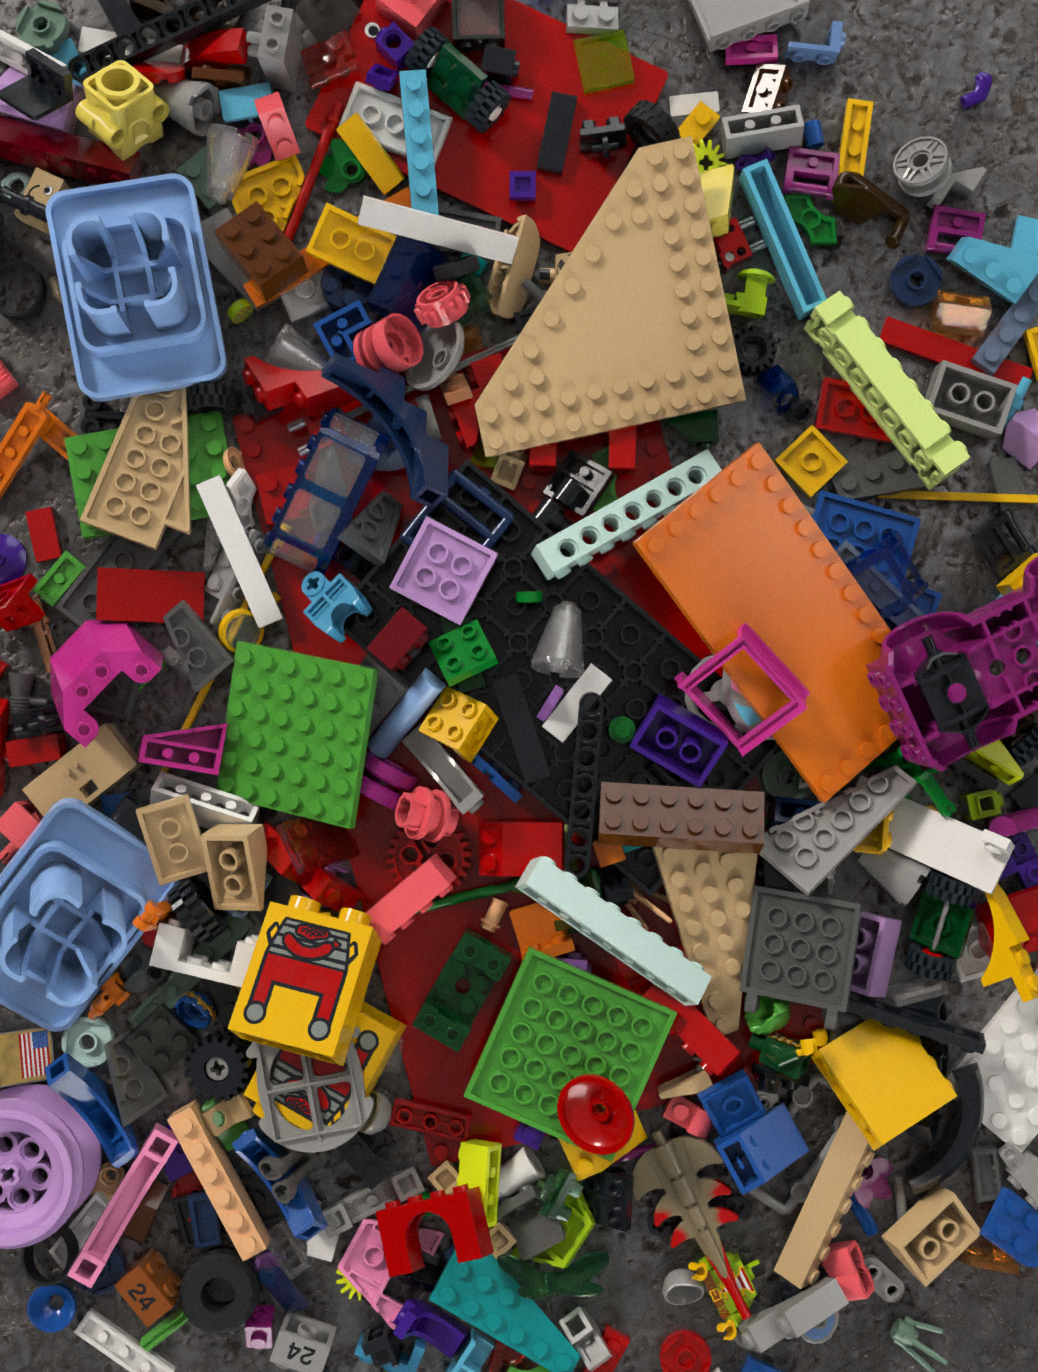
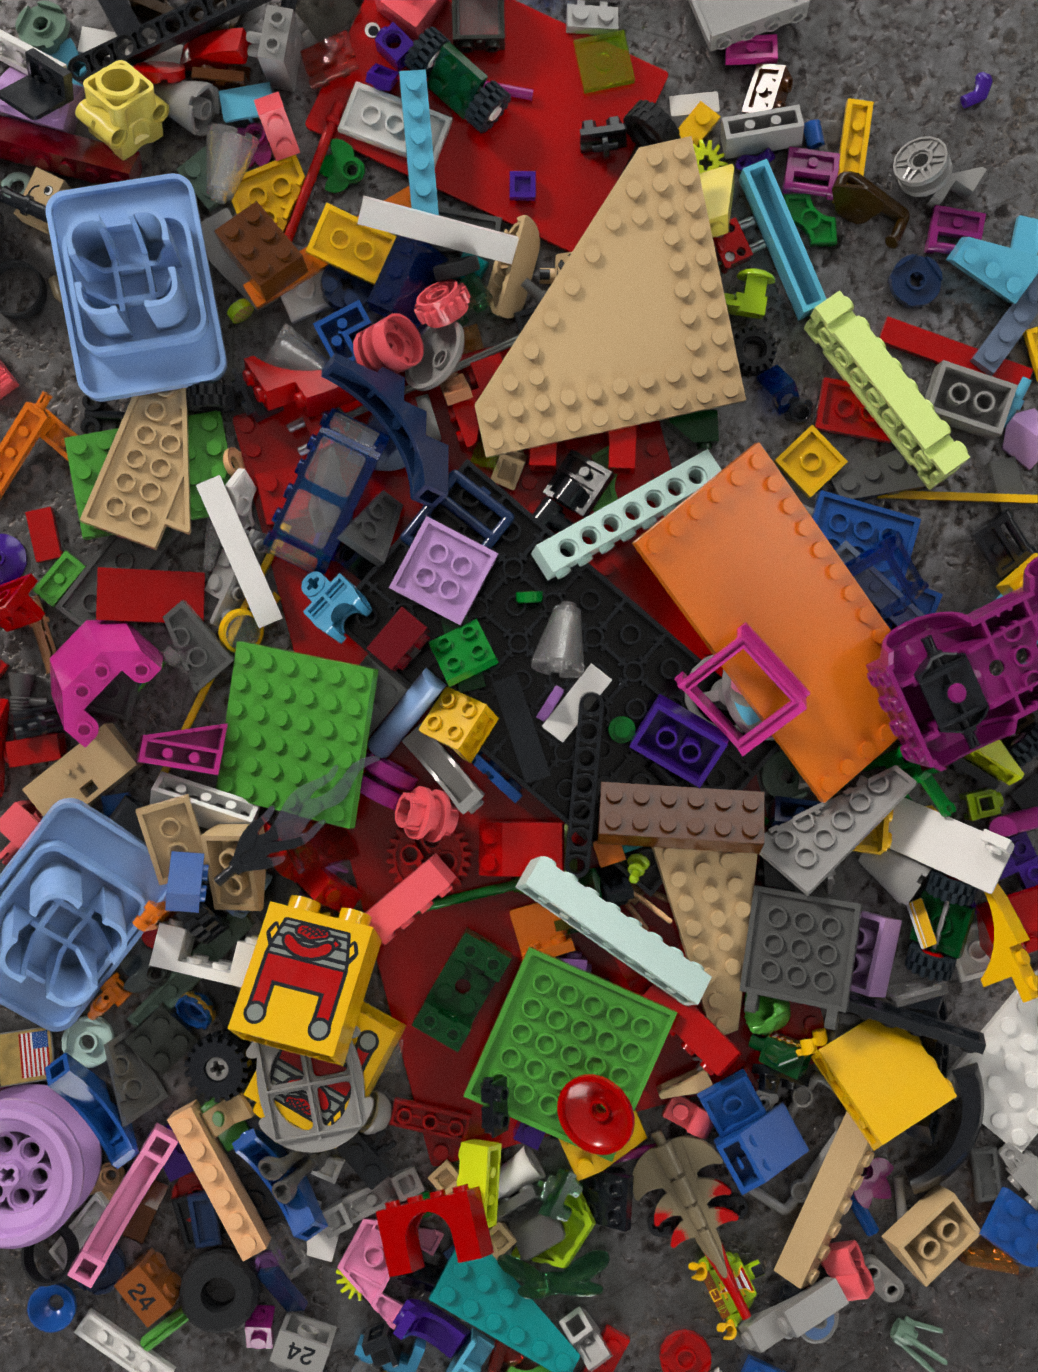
(185, 882): none -> blue brick
(287, 829): none -> piece
(331, 1169): none -> white tile
(370, 153): yellow tile -> none
(494, 915): light nougat pin -> none
(496, 1117): none -> black hinge
(500, 64): black brick -> none
(557, 133): black tile -> none
(637, 865): none -> lime hair
(681, 1288): light grey piece -> none
(820, 53): medium blue bracket -> none
(921, 923): none -> yellow sticker
(960, 314): clear orange brick -> none

